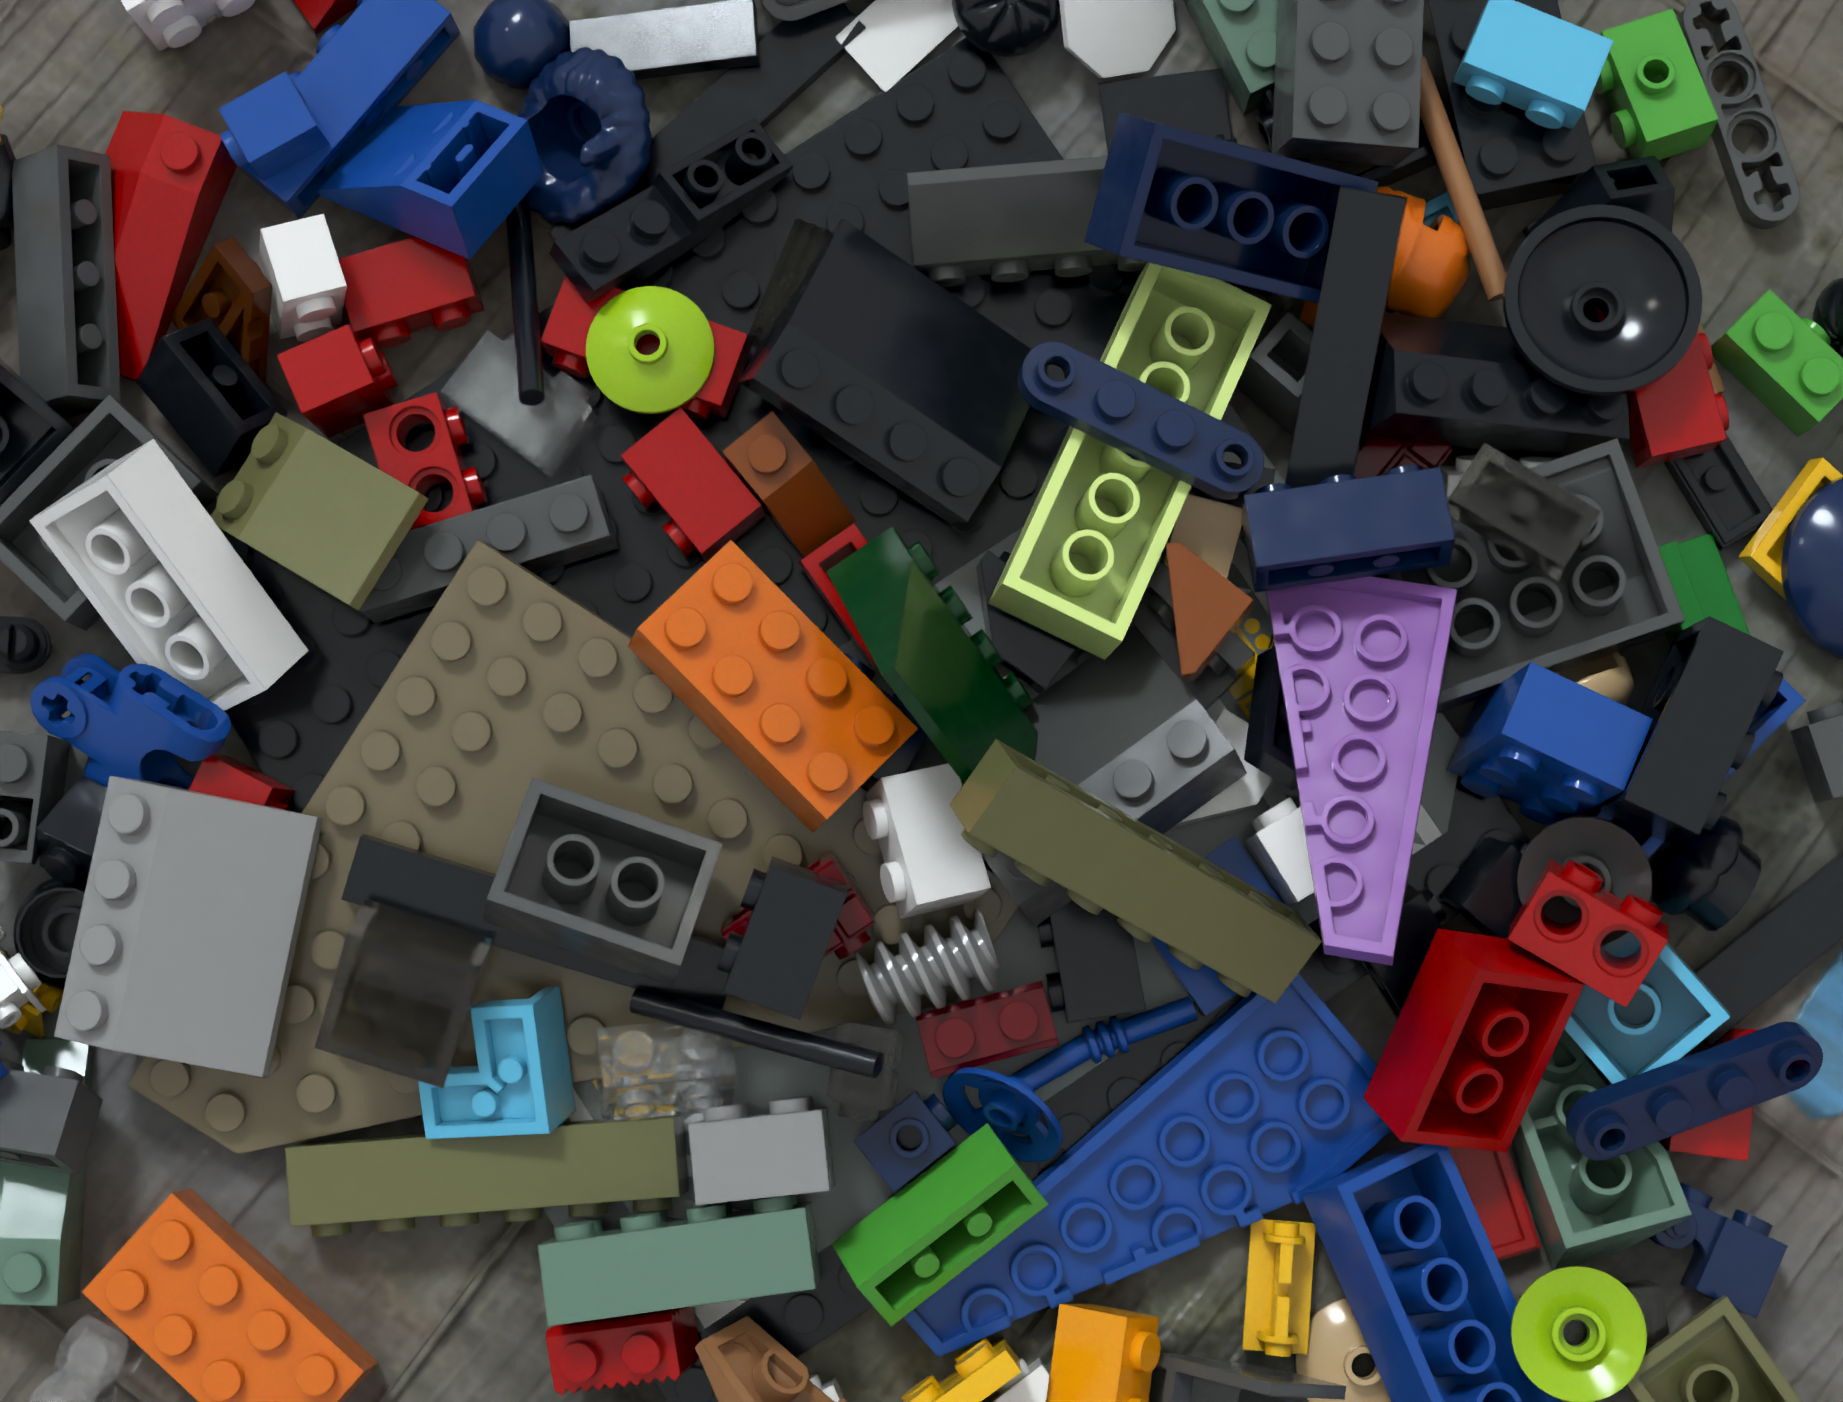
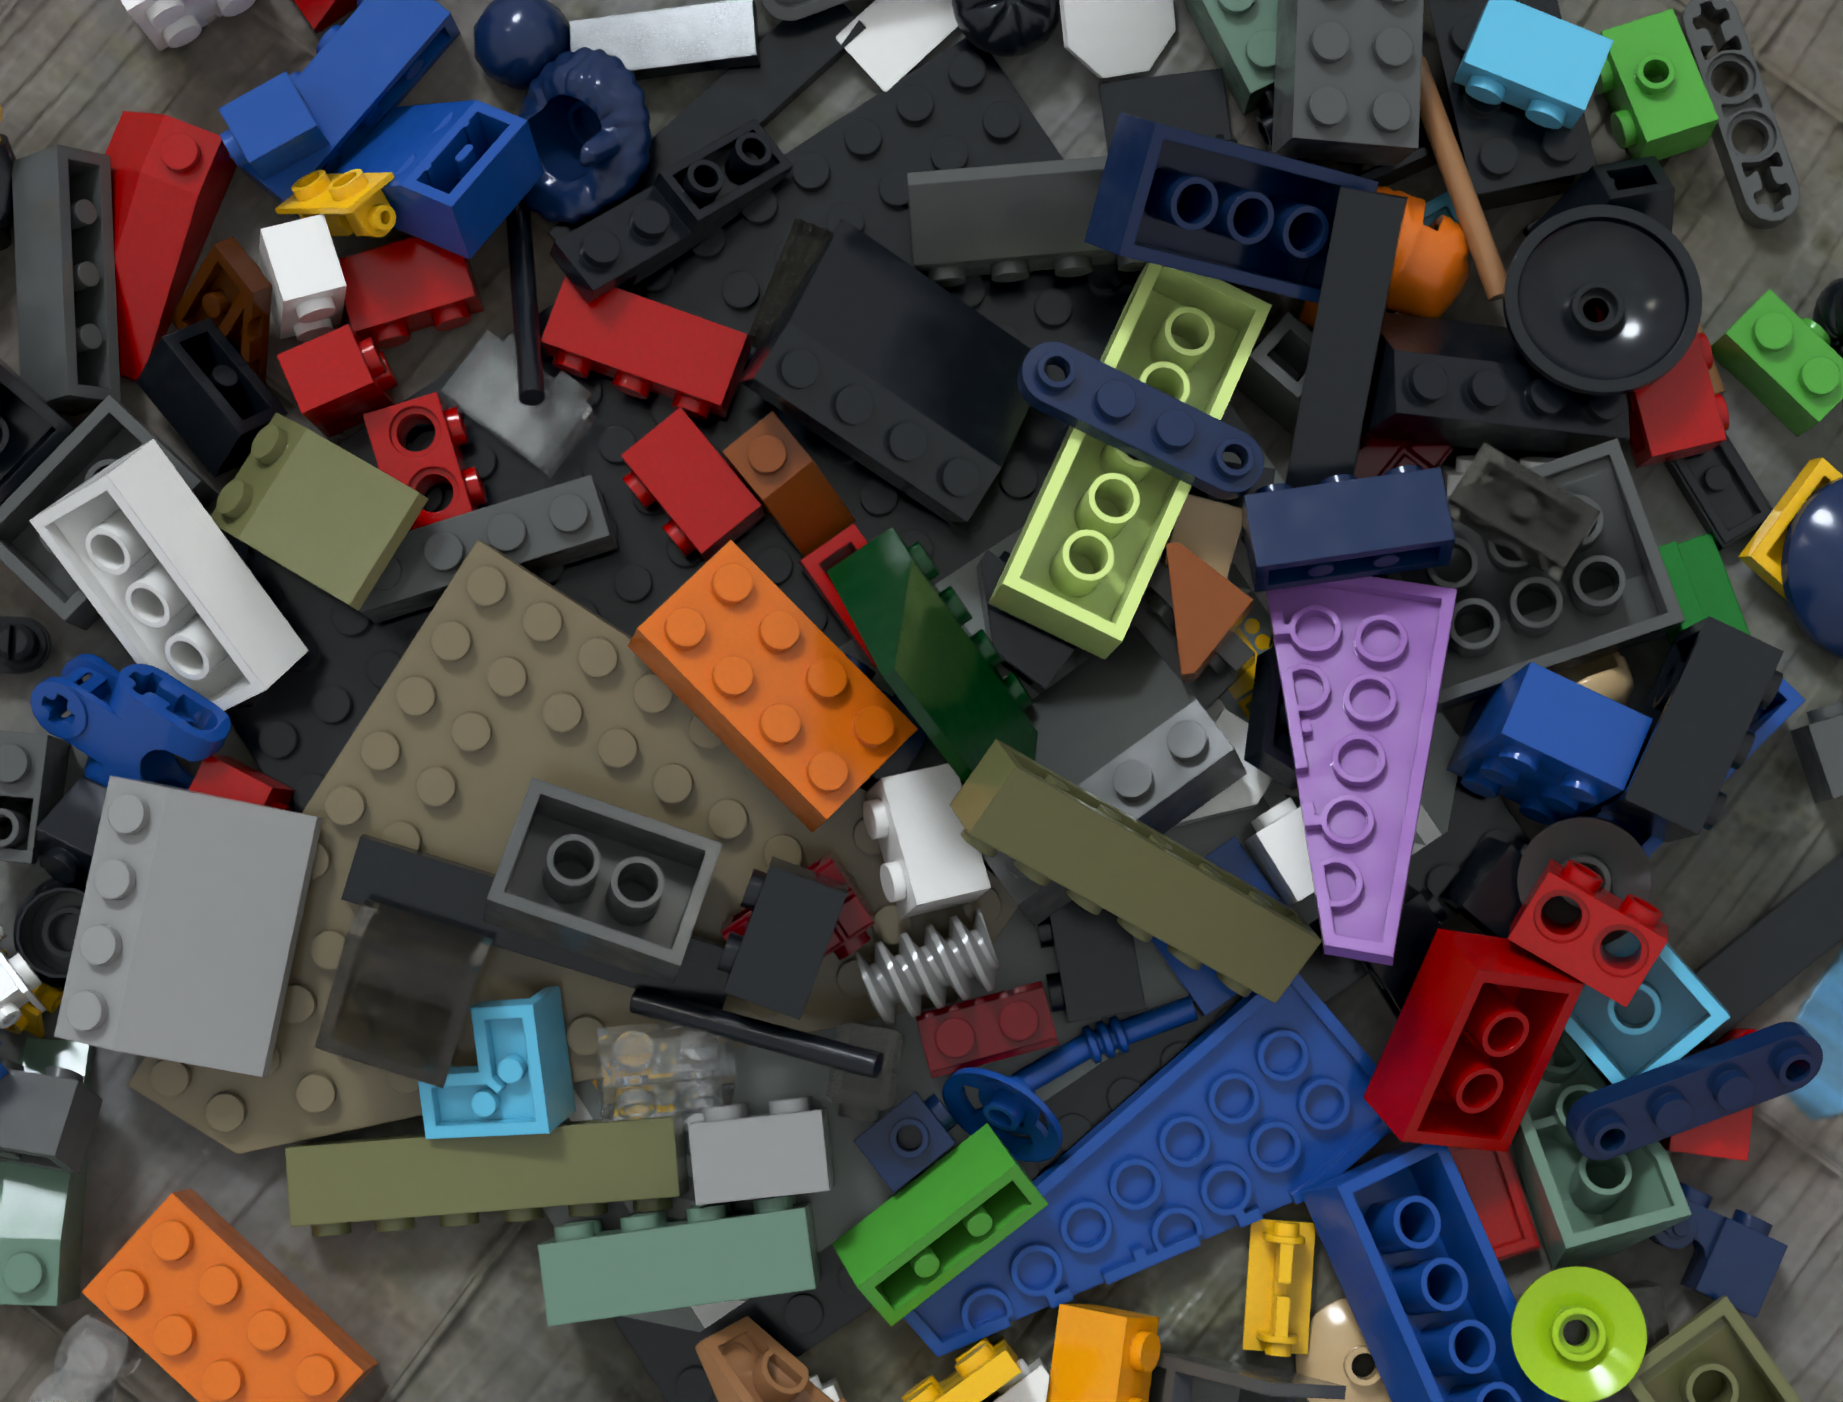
(347, 200): none -> yellow hinge
(622, 1350): red brick -> none
(656, 380): lime dish -> none
(1706, 875): black piece -> none

